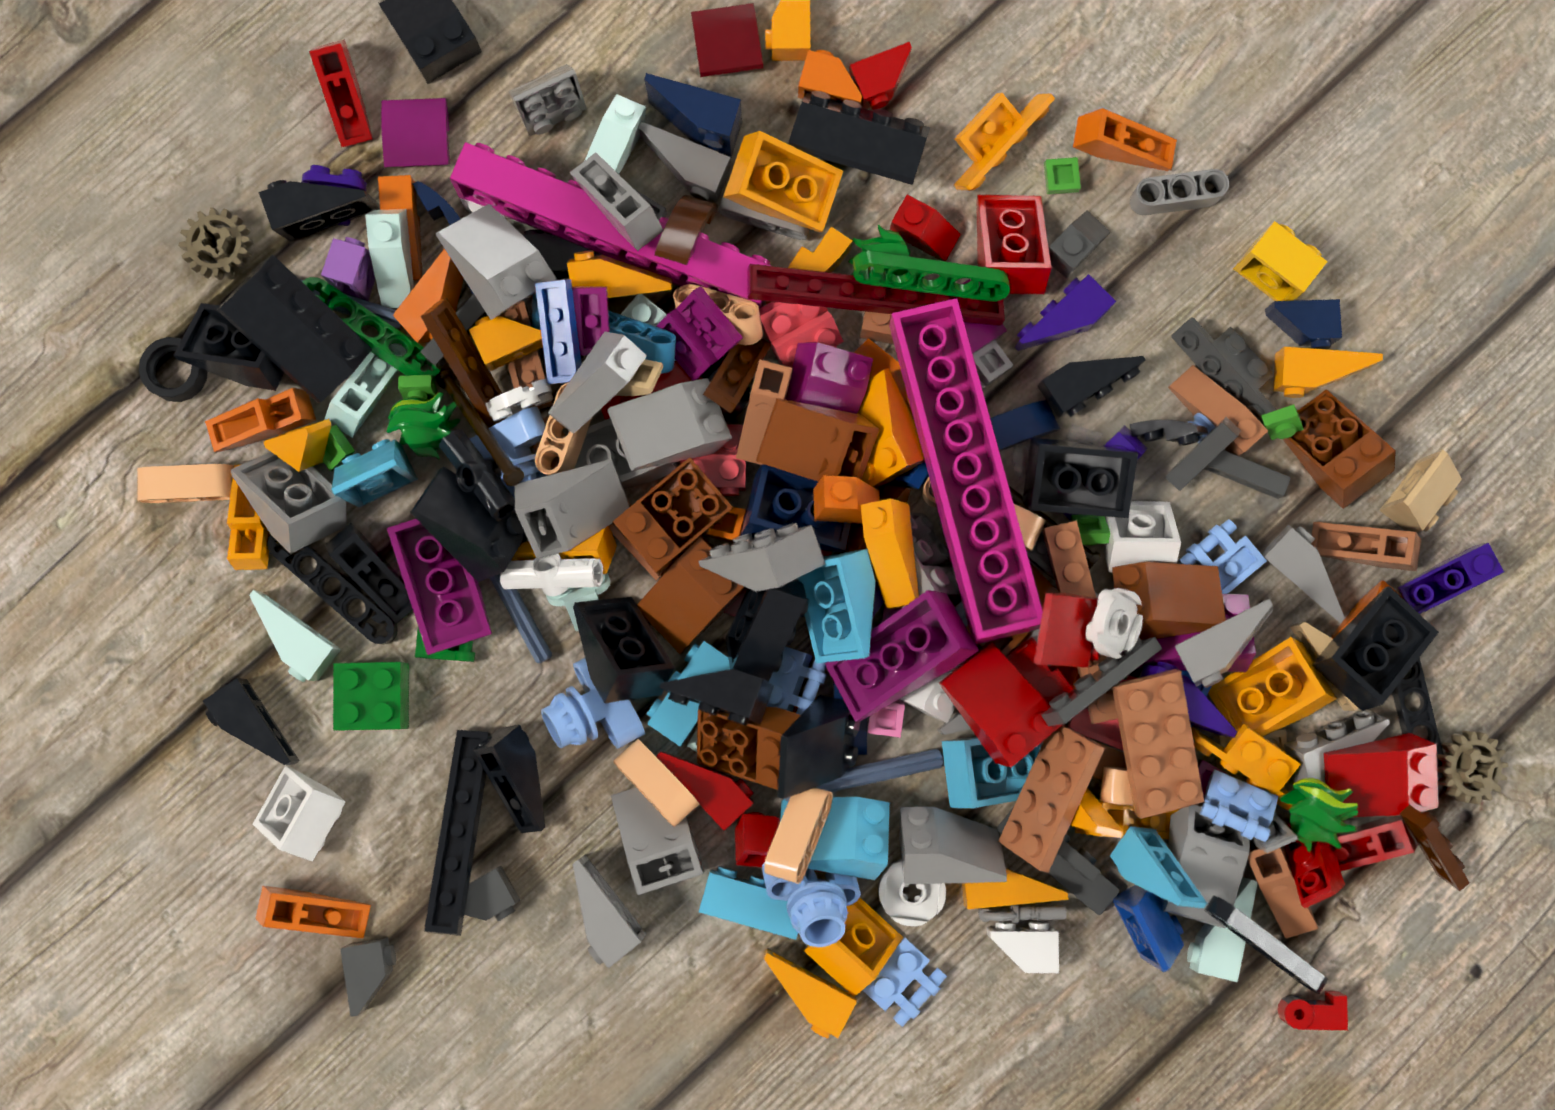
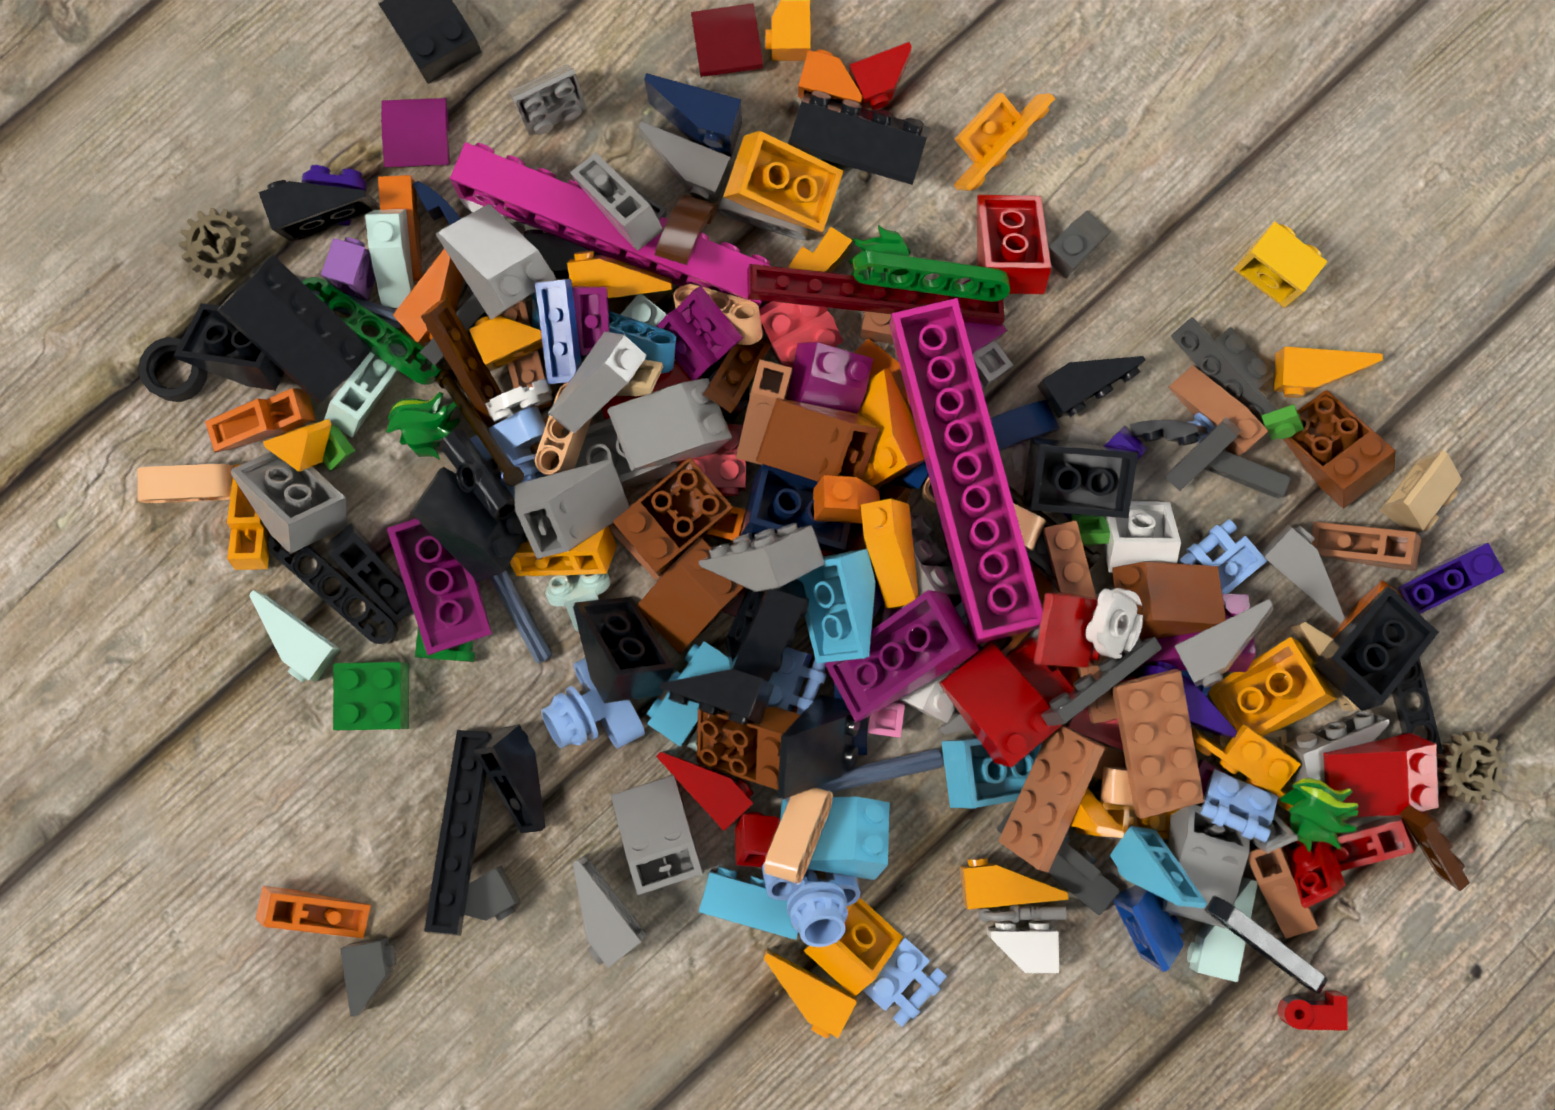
(244, 716): black slope -> none
(298, 814): white slope -> none
(341, 92): red slope -> none
(373, 474): medium azure slope -> none
(417, 387): bright green plate -> none
(552, 574): white piece -> none
(618, 132): light aqua slope -> none
(656, 782): light nougat beam -> none
(897, 903): white plate -> none
(925, 228): red slope -> none
(948, 848): light grey slope -> none
(1062, 175): bright green plate -> none
(1074, 314): dark purple slope -> none
(1123, 140): orange slope -> none
(1190, 182): light grey beam -> none
(1308, 321): dark blue slope -> none

